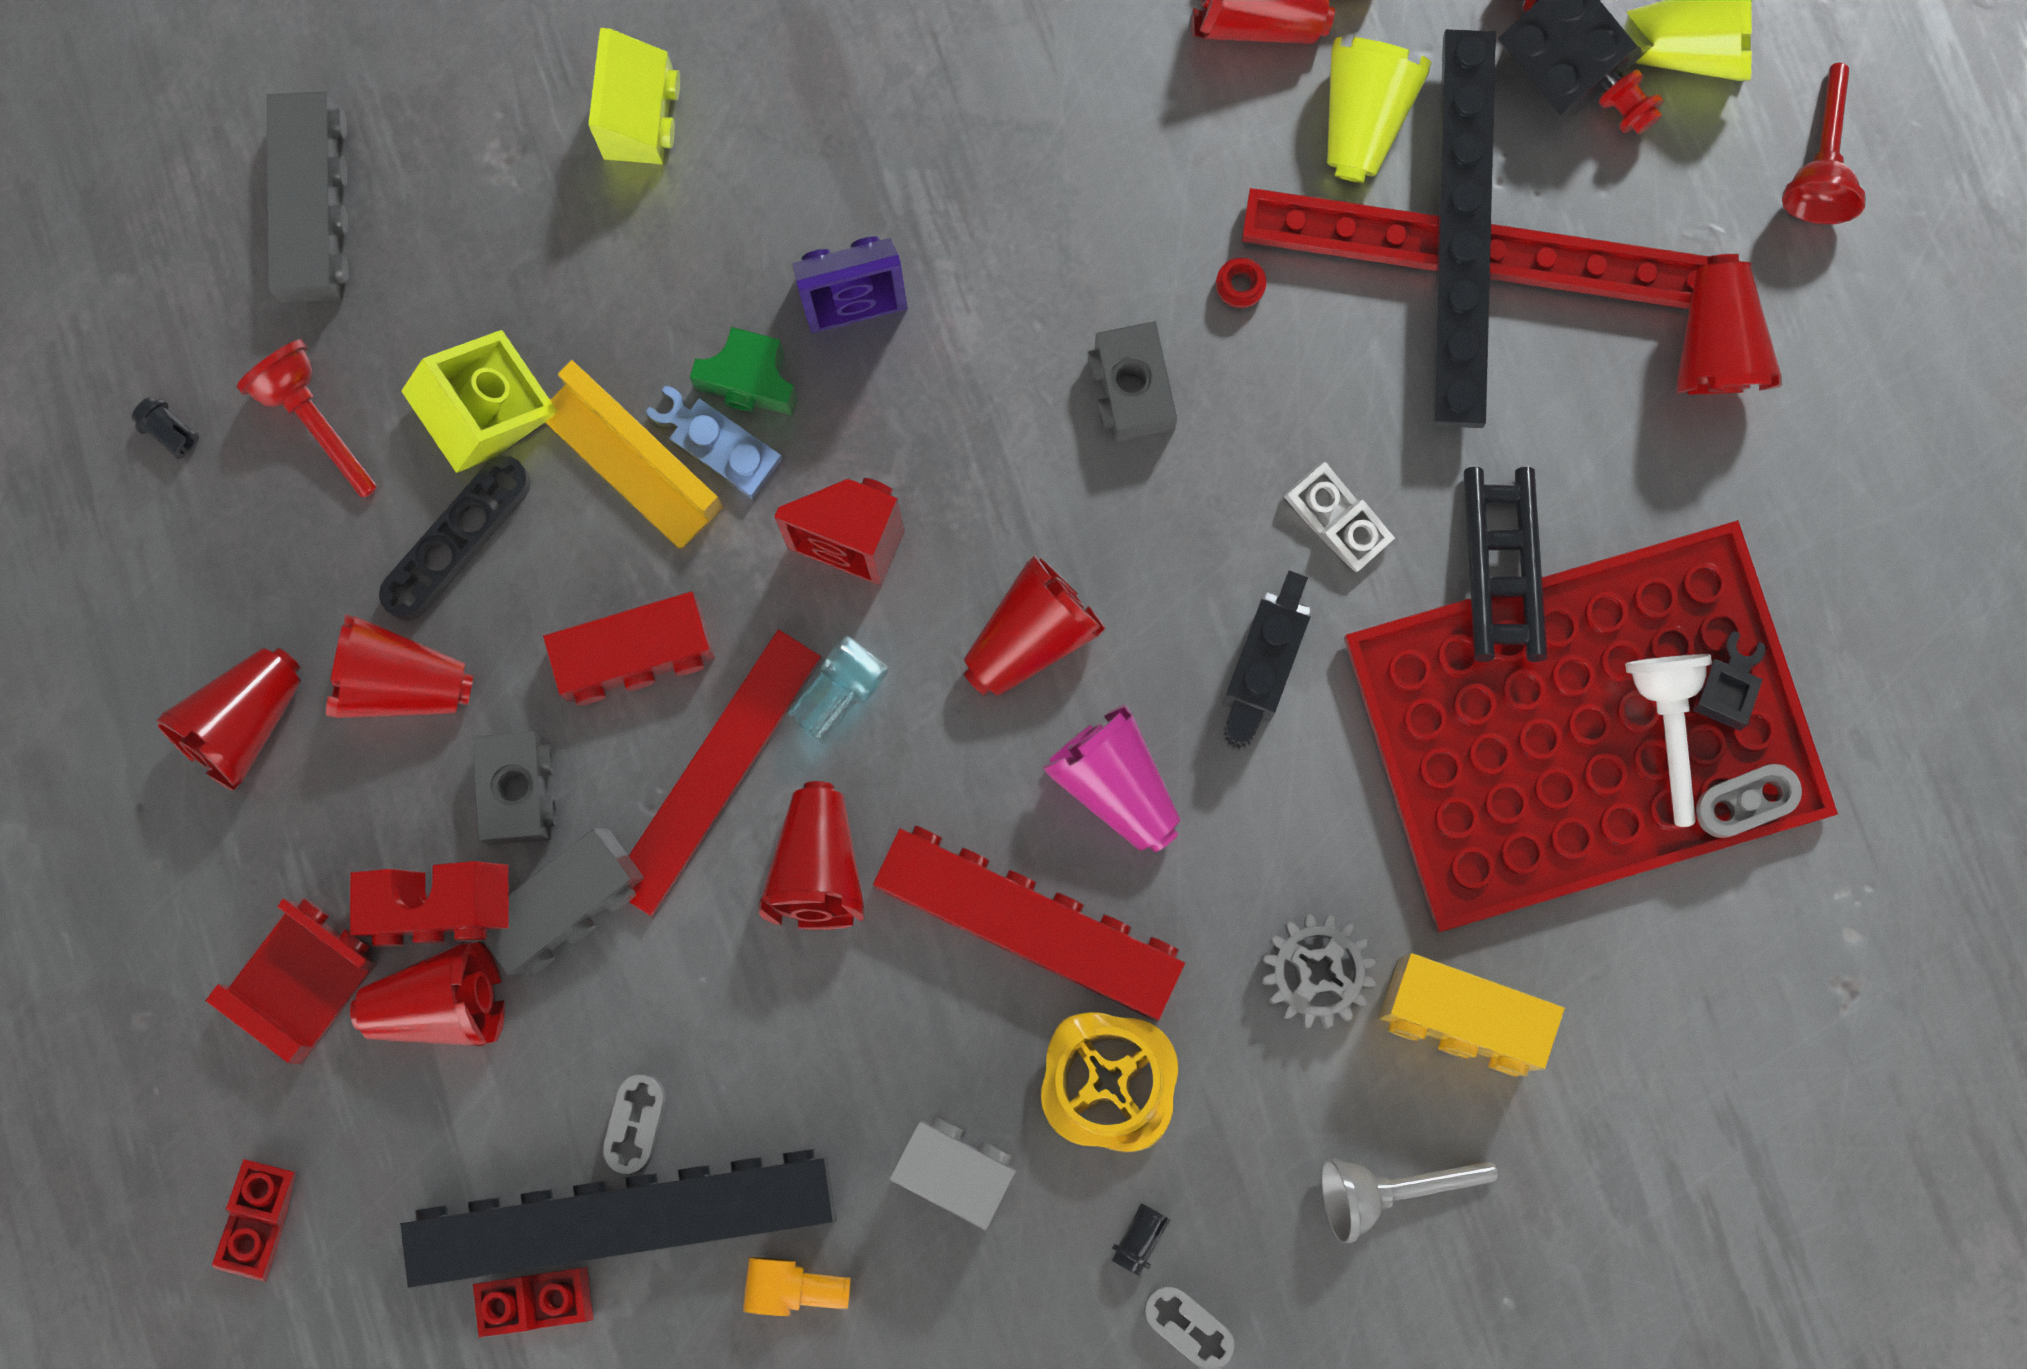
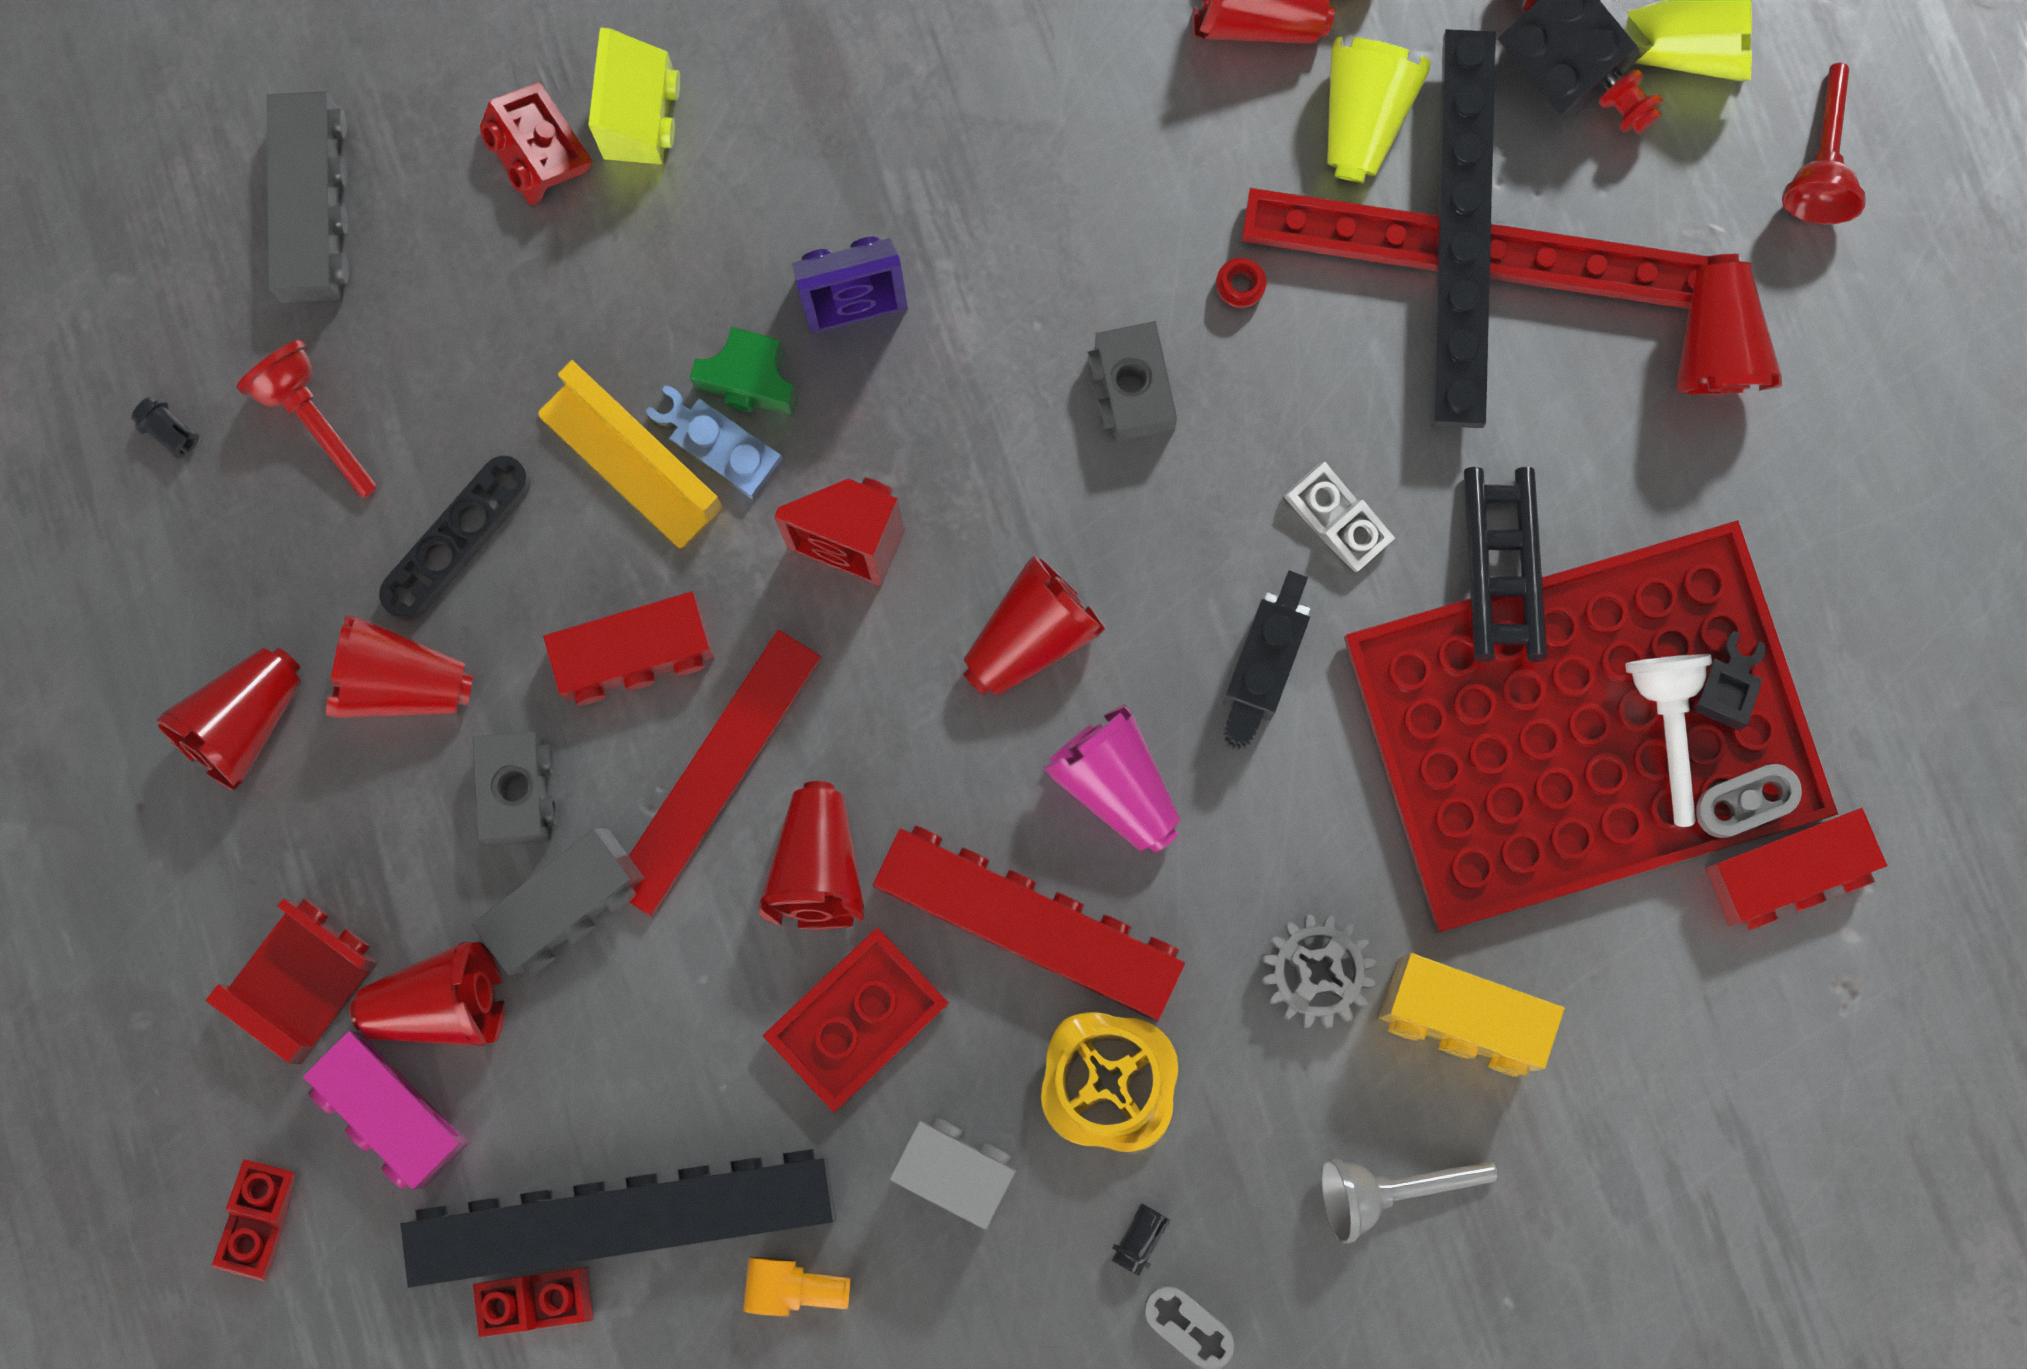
(384, 1112): none -> dark pink brick
(462, 901): red arch -> none
(477, 399): neon yellow slope -> none
(532, 141): none -> red bracket
(647, 1127): light grey beam -> none
(846, 678): clear light blue piece -> none
(855, 1020): none -> red plate
(1797, 870): none -> red brick

